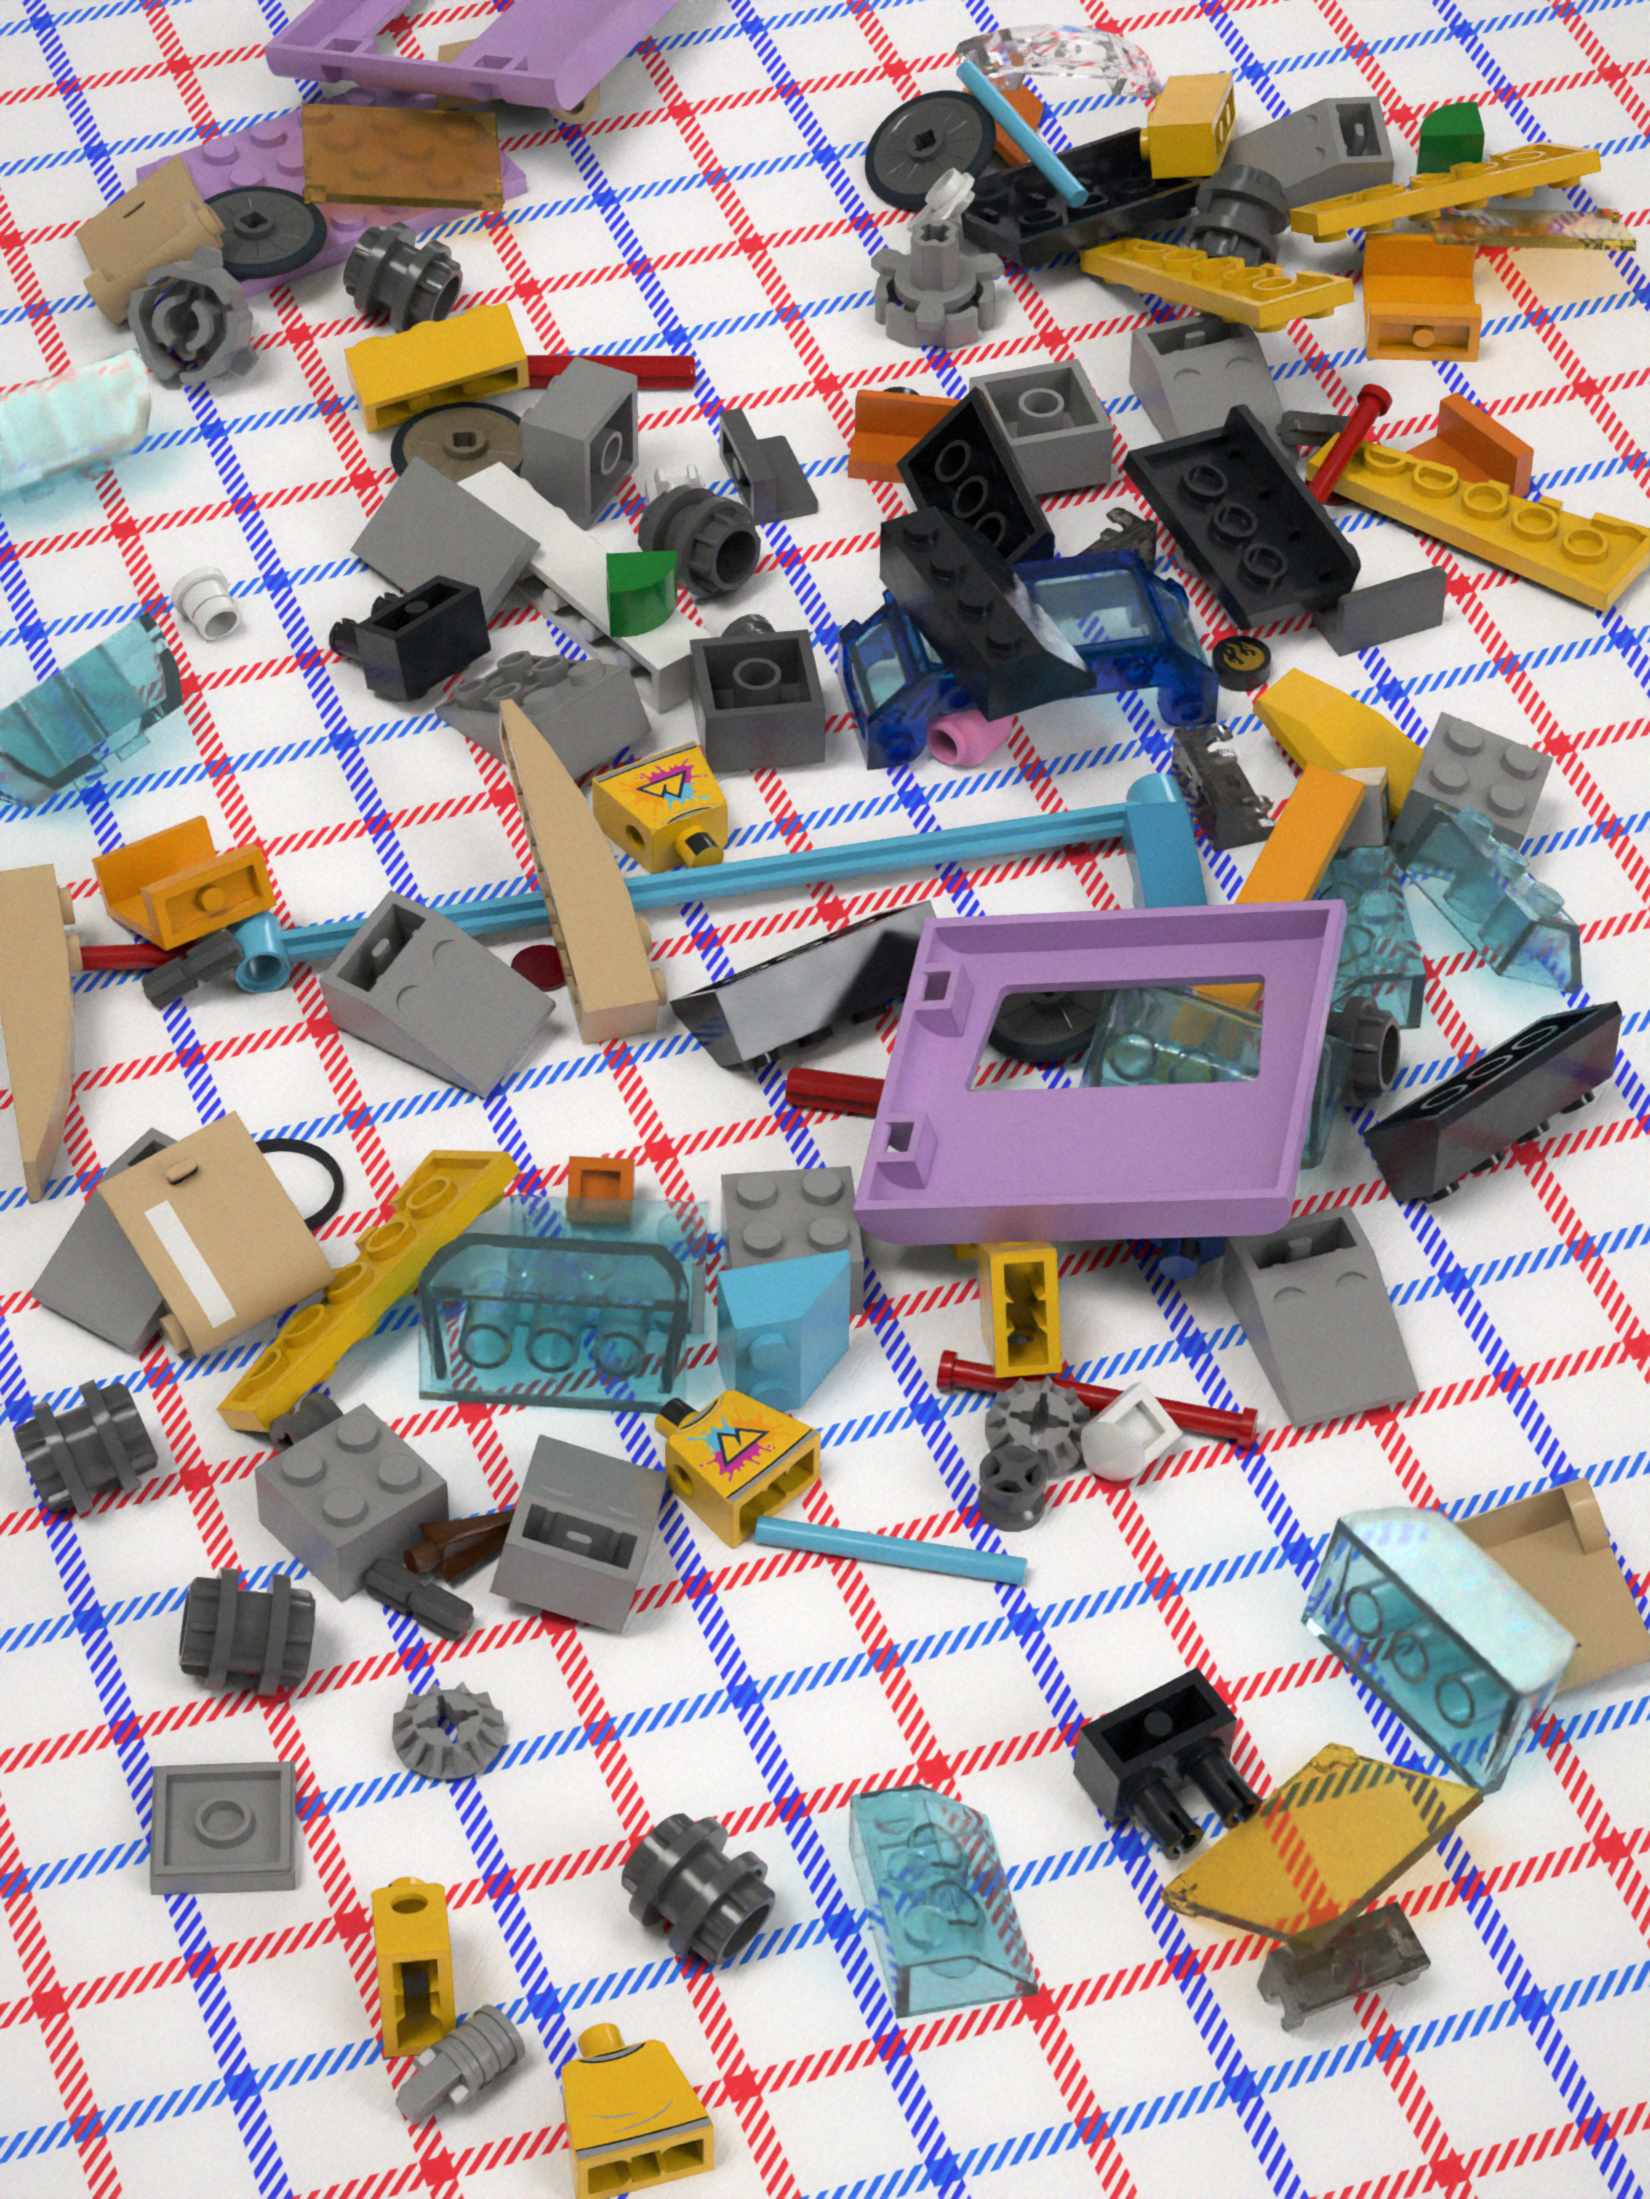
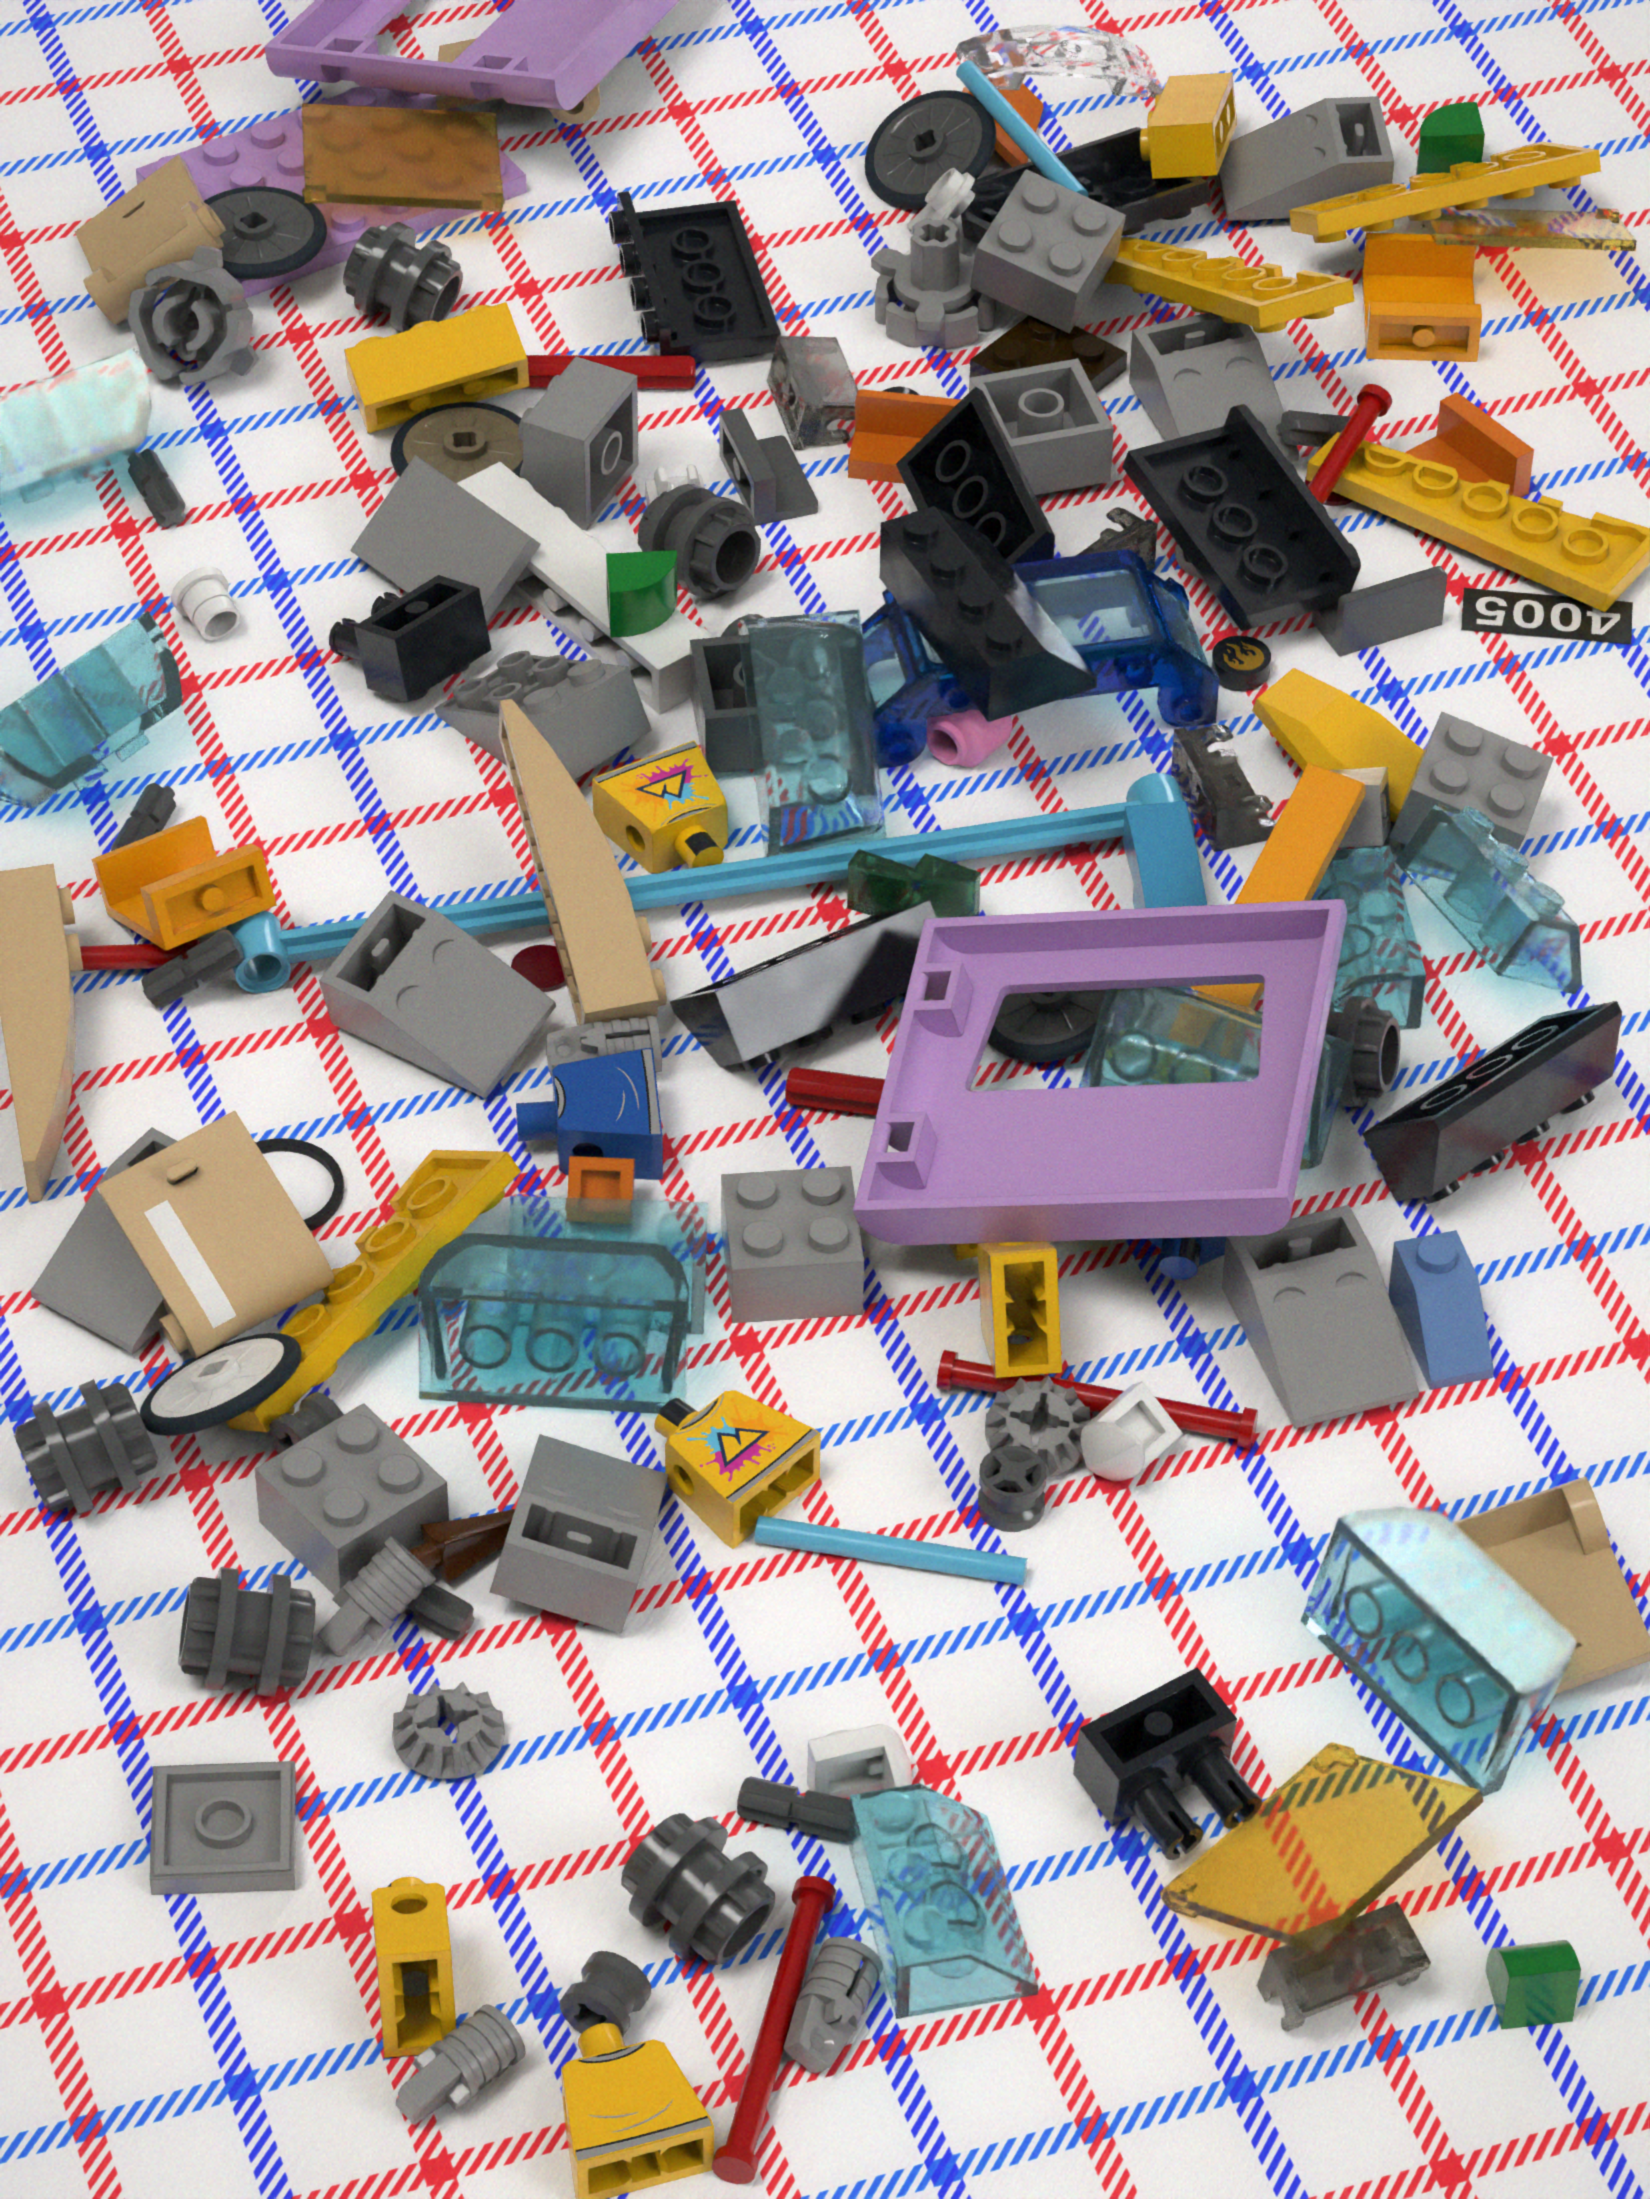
(148, 815): none -> dark grey piece
(156, 487): none -> dark grey piece
(220, 1384): none -> wheel
(375, 1597): none -> light grey hinge
(601, 1111): none -> blue torso
(603, 1039): none -> light grey hinge
(607, 1994): none -> dark grey wheel
(694, 280): none -> black bracket
(736, 2159): none -> red bar
(781, 1805): none -> dark grey piece
(783, 1326): medium azure slope -> none
(811, 731): none -> clear light blue windscreen
(812, 389): none -> clear smoke hinge
(832, 2002): none -> light grey hinge
(858, 1761): none -> white plate
(883, 884): none -> clear green slope
(1040, 343): none -> dark brown plate
(1047, 251): none -> light grey brick
(1239, 216): dark grey piece -> none
(1441, 1309): none -> medium blue slope
(1533, 1983): none -> green brick
(1545, 616): none -> pearl dark grey sticker

